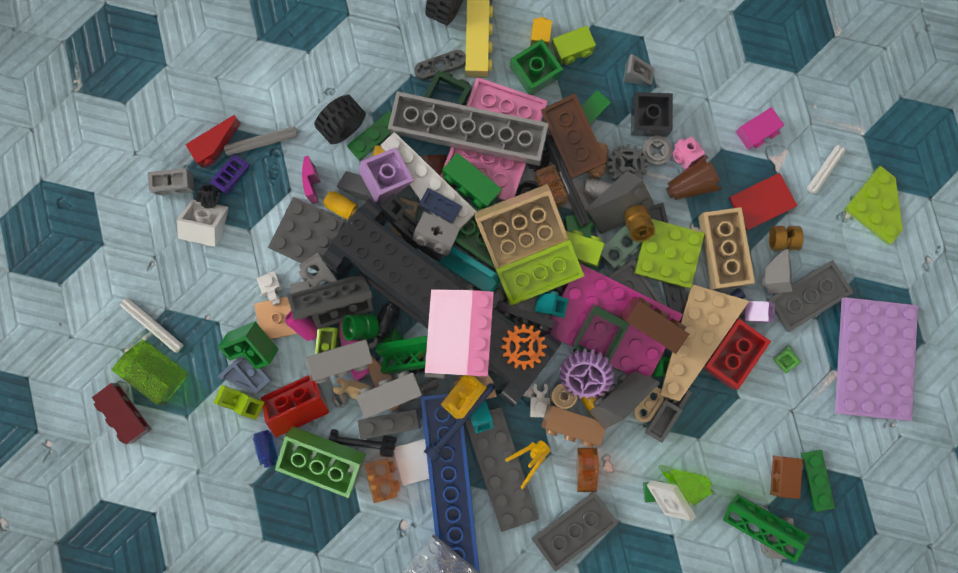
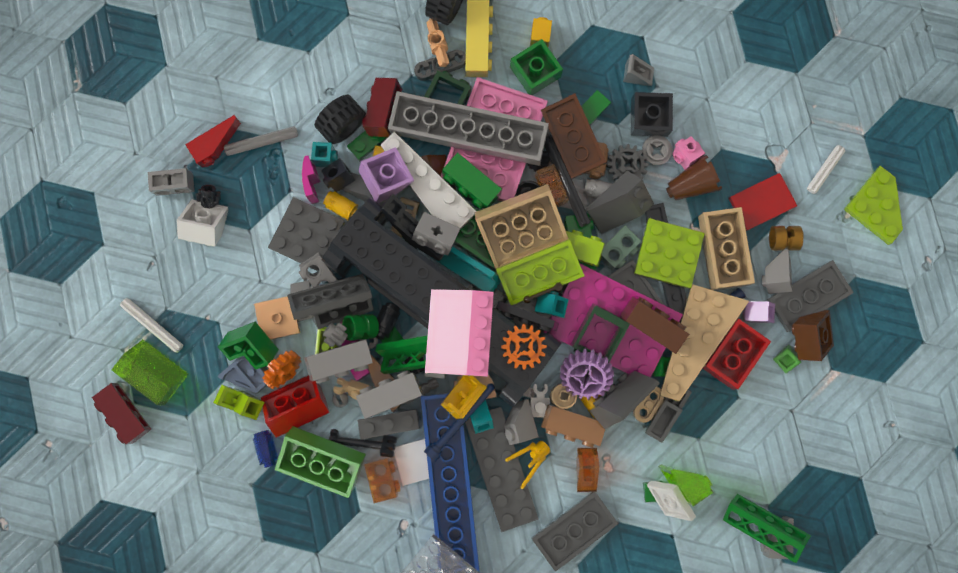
(235, 177): dark purple slope -> none
(269, 285): white plate -> none
(281, 369): none -> orange gear
(304, 327): dark pink head -> none
(323, 154): none -> teal brick
(335, 334): none -> light grey gear
(337, 175): none -> black brick
(380, 106): none -> dark red brick
(439, 49): none -> light nougat axle
(440, 205): dark blue plate -> none
(520, 424): none -> light grey slope
(558, 286): none -> dark brown hinge
(573, 45): lime brick -> none
(639, 223): pearl gold wheel -> none
(759, 128): dark pink brick -> none
(786, 477): dark orange hinge -> none
(813, 336): none -> reddish brown slope
(817, 480): green plate -> none
(876, 359): lavender plate -> none

